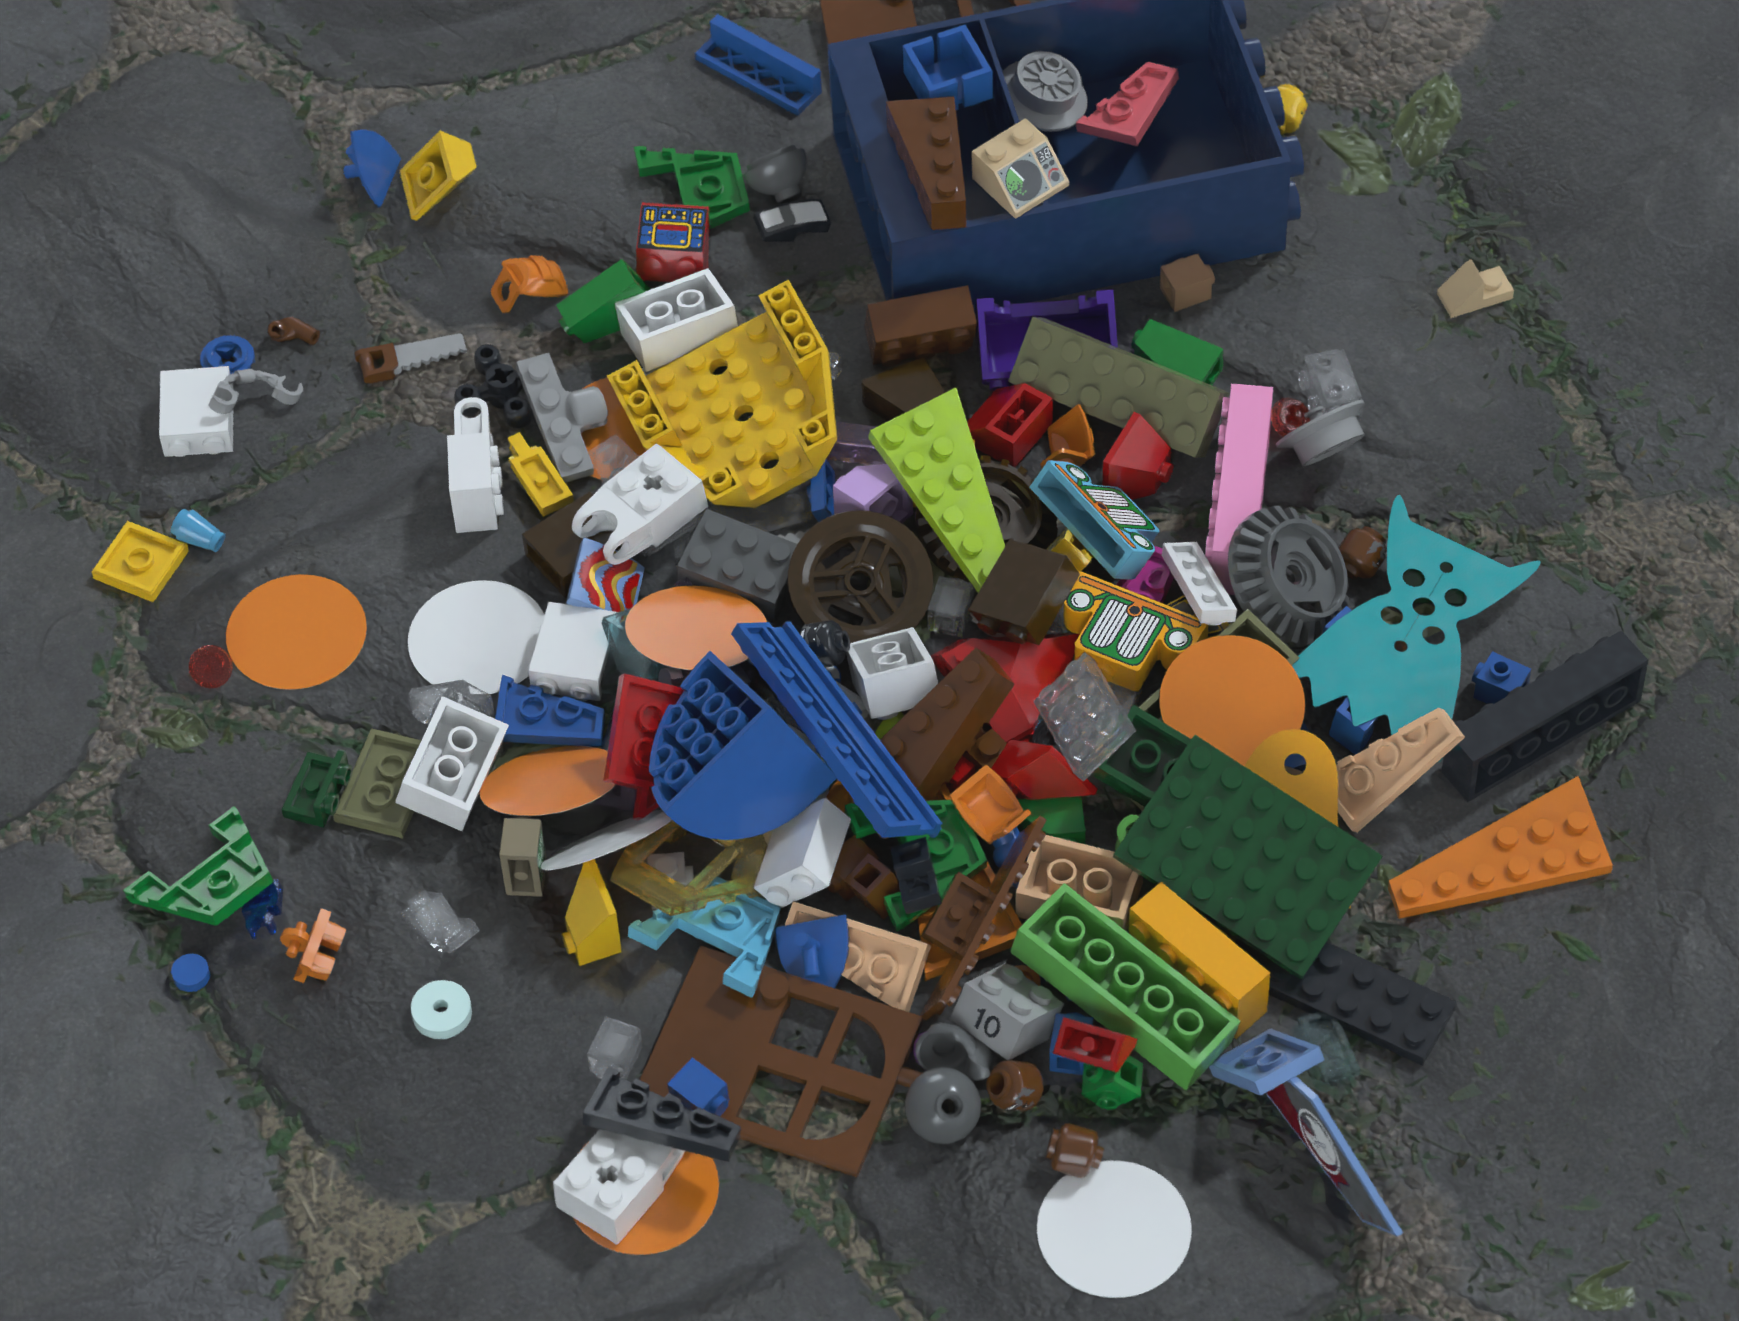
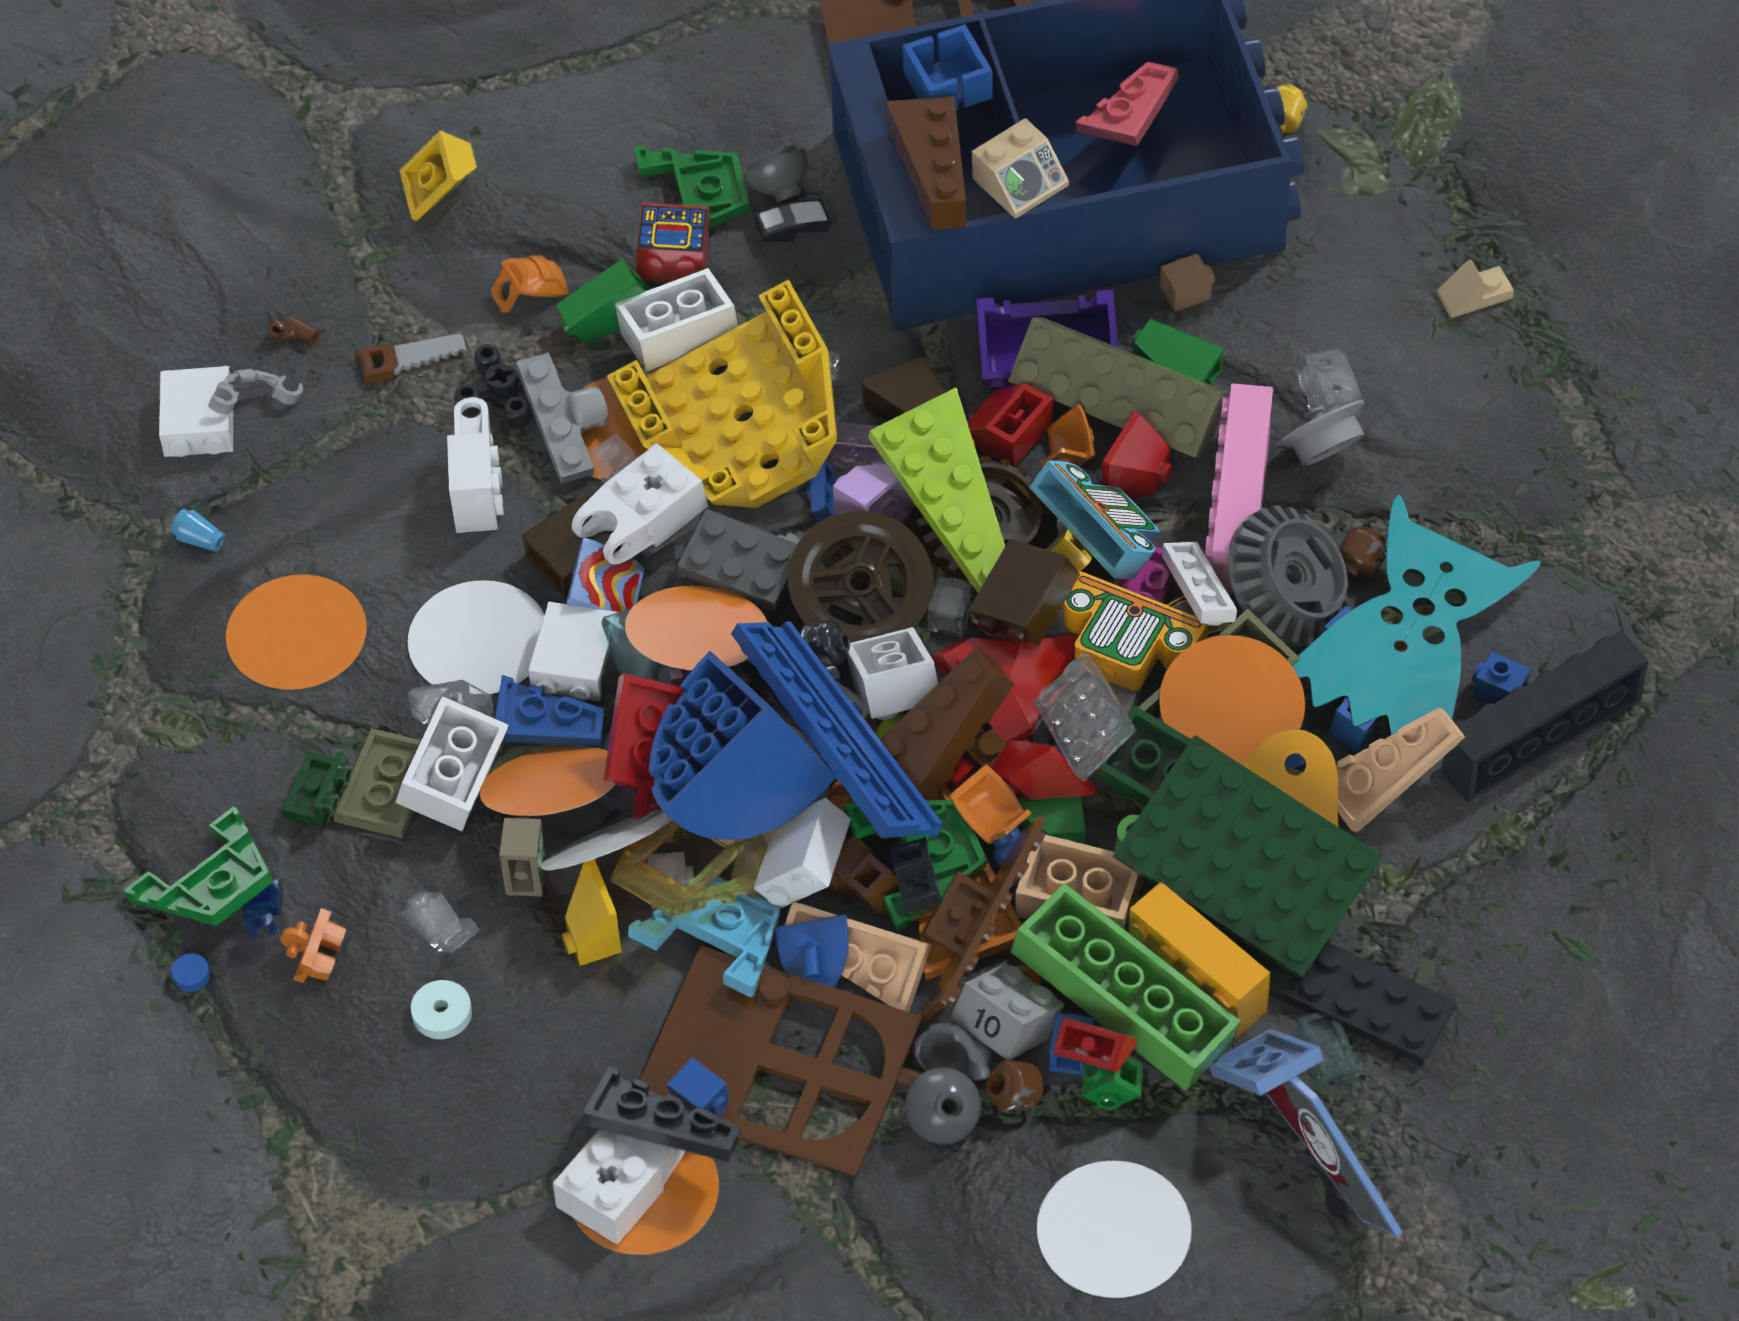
(140, 561): yellow tile -> none
(210, 666): clear red hat -> none
(225, 348): blue gear -> none
(373, 162): blue shield -> none
(538, 476): yellow hinge -> none
(614, 1046): clear brick -> none
(765, 57): blue fence -> none
(920, 326): reddish brown brick -> none
(1046, 91): light grey wheel -> none
(1074, 1150): reddish brown head -> none
(1288, 415): clear red hat -> none
(1526, 850): orange wing -> none

